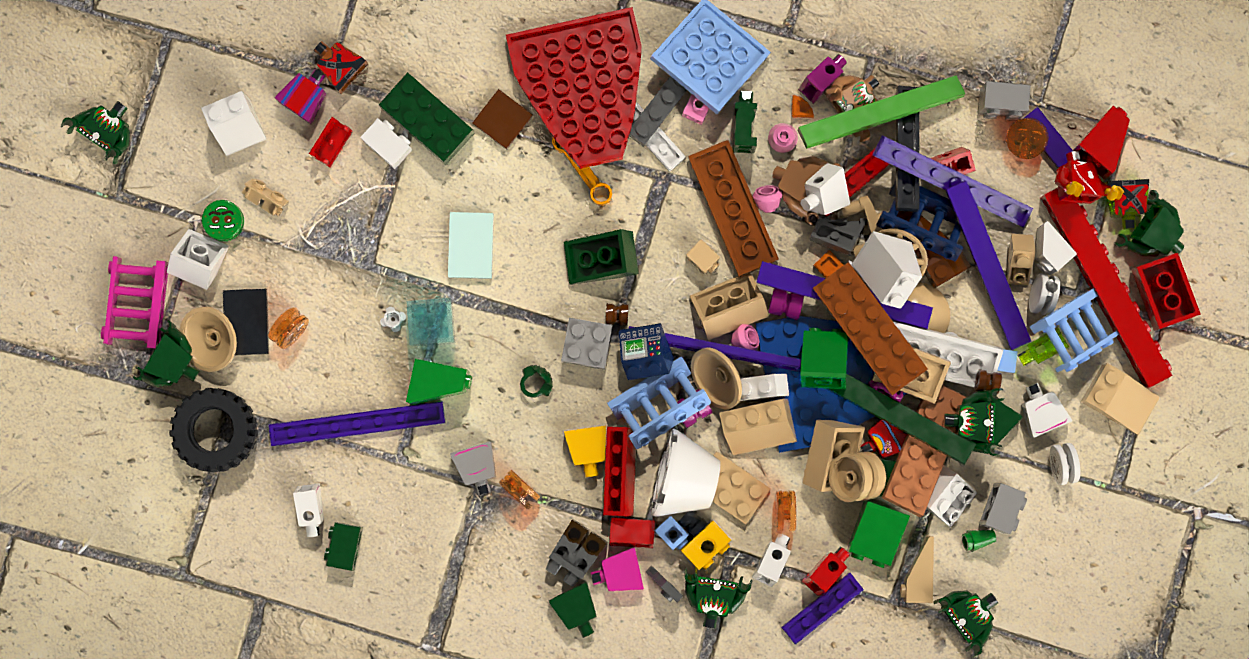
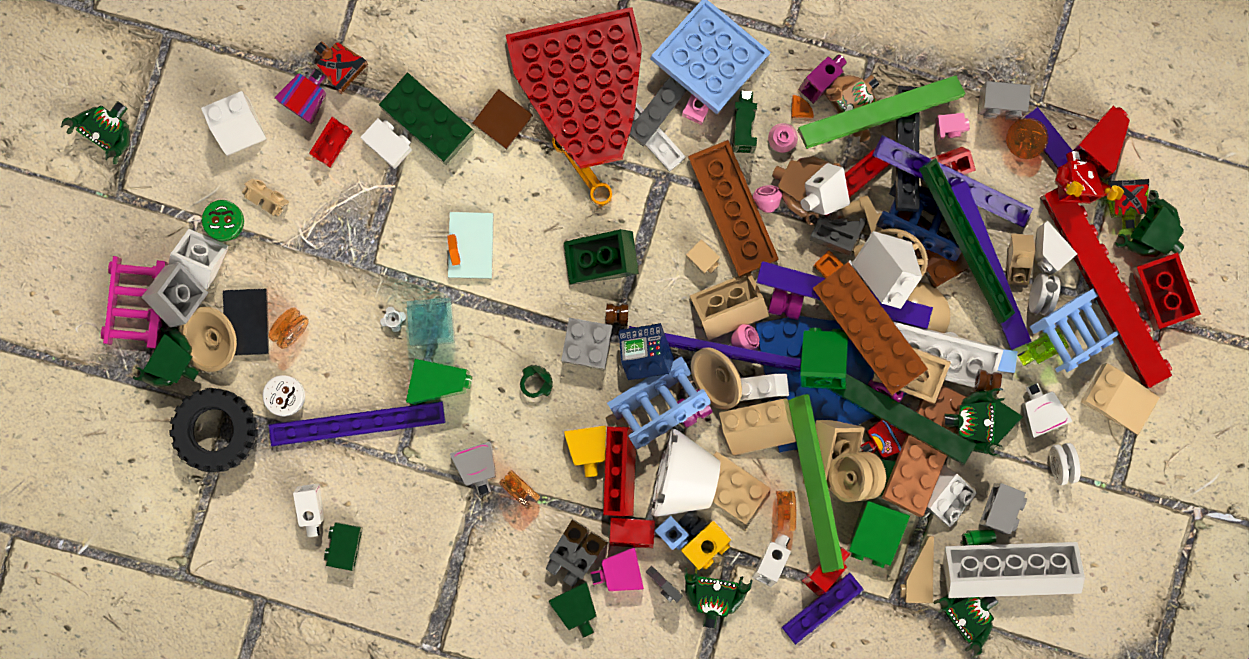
(175, 294): none -> light grey brick
(283, 395): none -> white head
(453, 249): none -> orange tile
(816, 483): none -> bright green tile
(951, 125): none -> bright pink brick
(967, 240): none -> dark green tile
(1013, 569): none -> white brick

